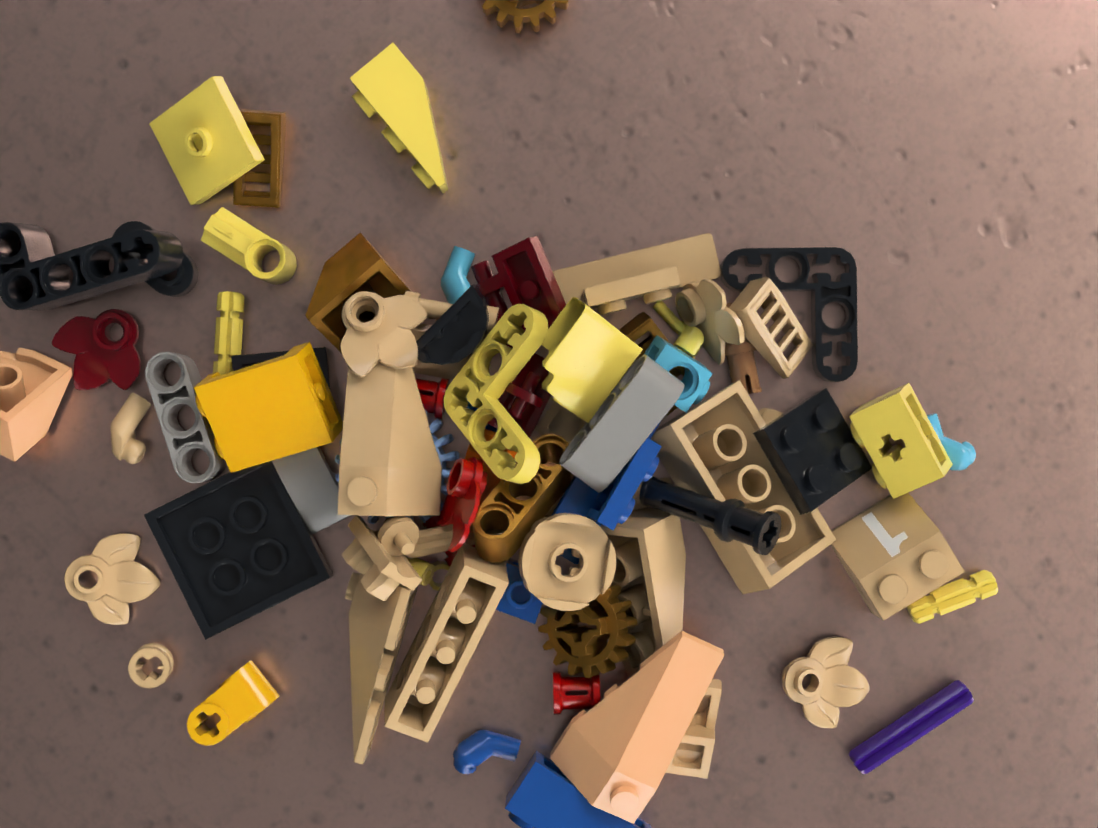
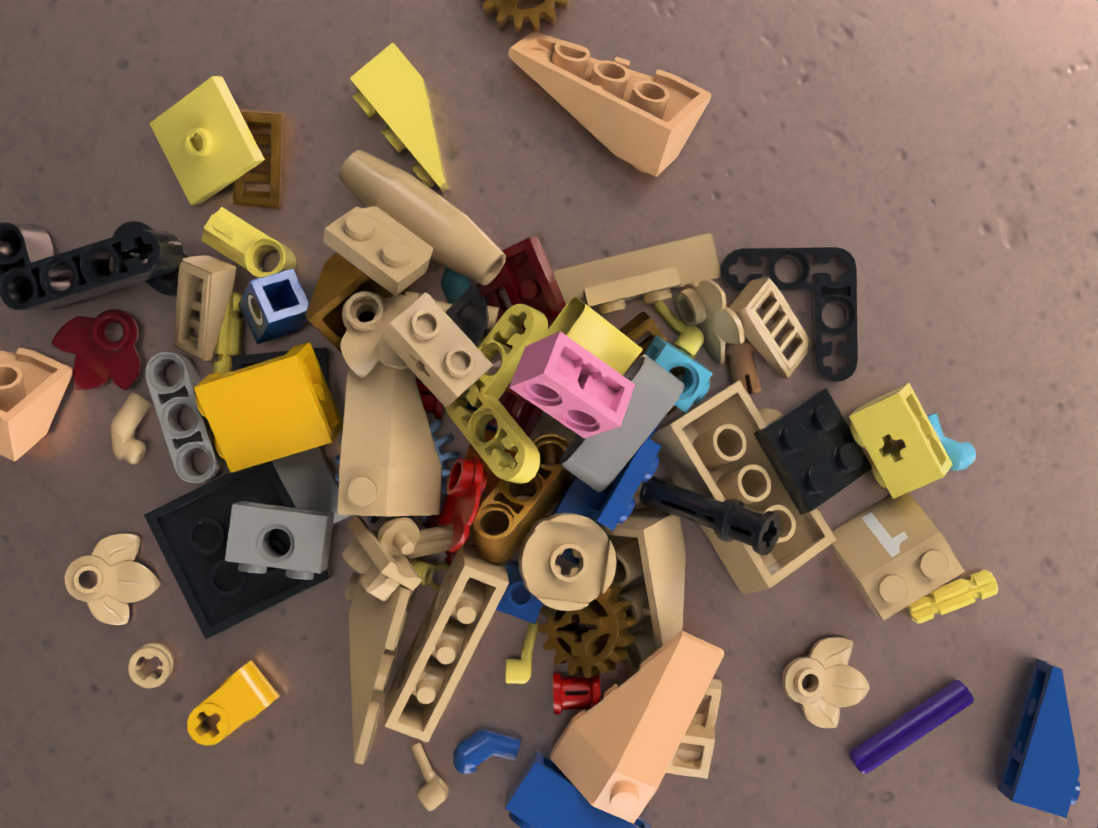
(203, 288): none -> tan slope
(250, 539): none -> light grey brick
(274, 306): none -> blue brick
(406, 228): none -> tan plate
(435, 789): none -> tan hand
(436, 349): none -> tan brick
(519, 670): none -> light yellow hand
(572, 385): none -> bright pink brick
(626, 110): none -> light nougat wedge
(1043, 755): none -> blue slope

